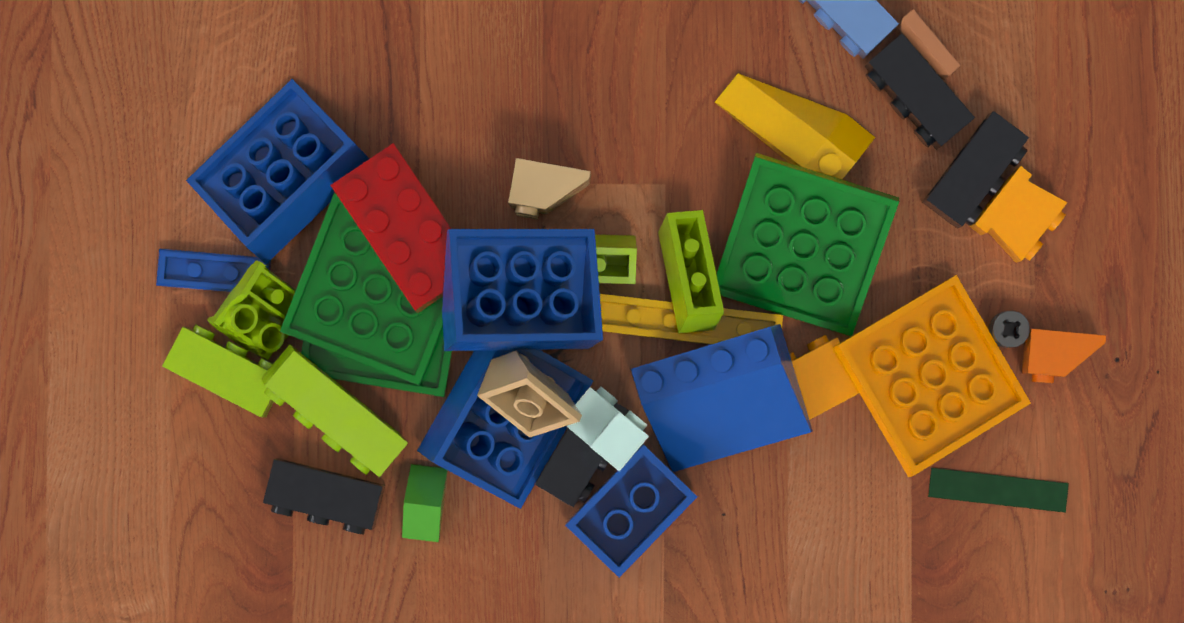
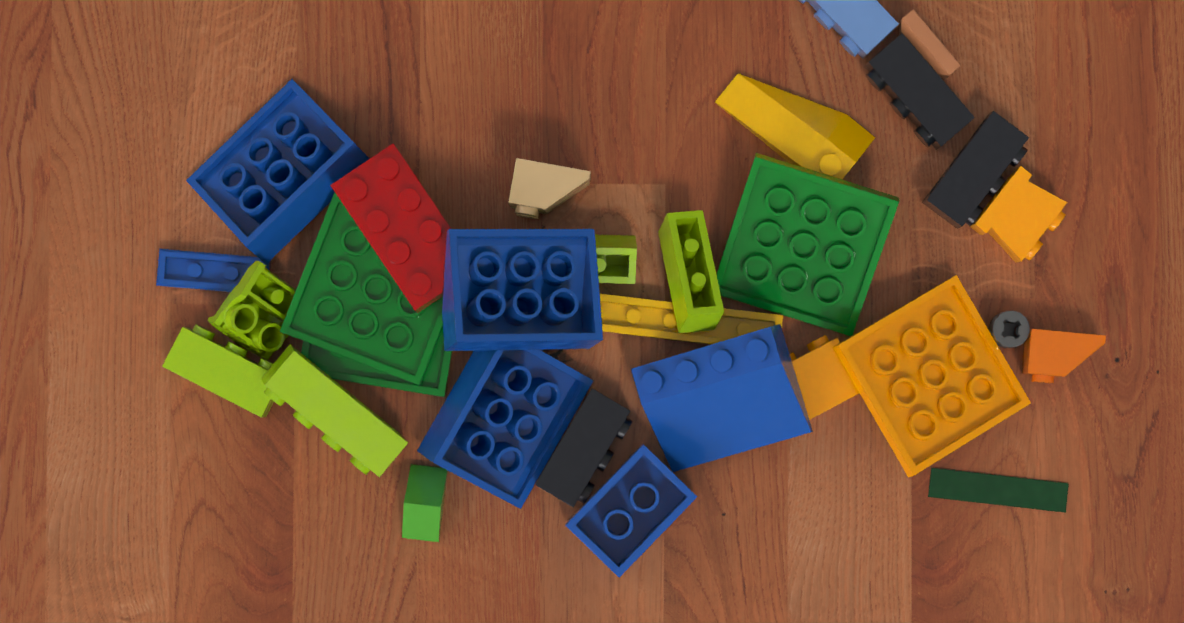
(323, 496): black brick -> none
(526, 396): tan slope -> none
(607, 429): light aqua brick -> none

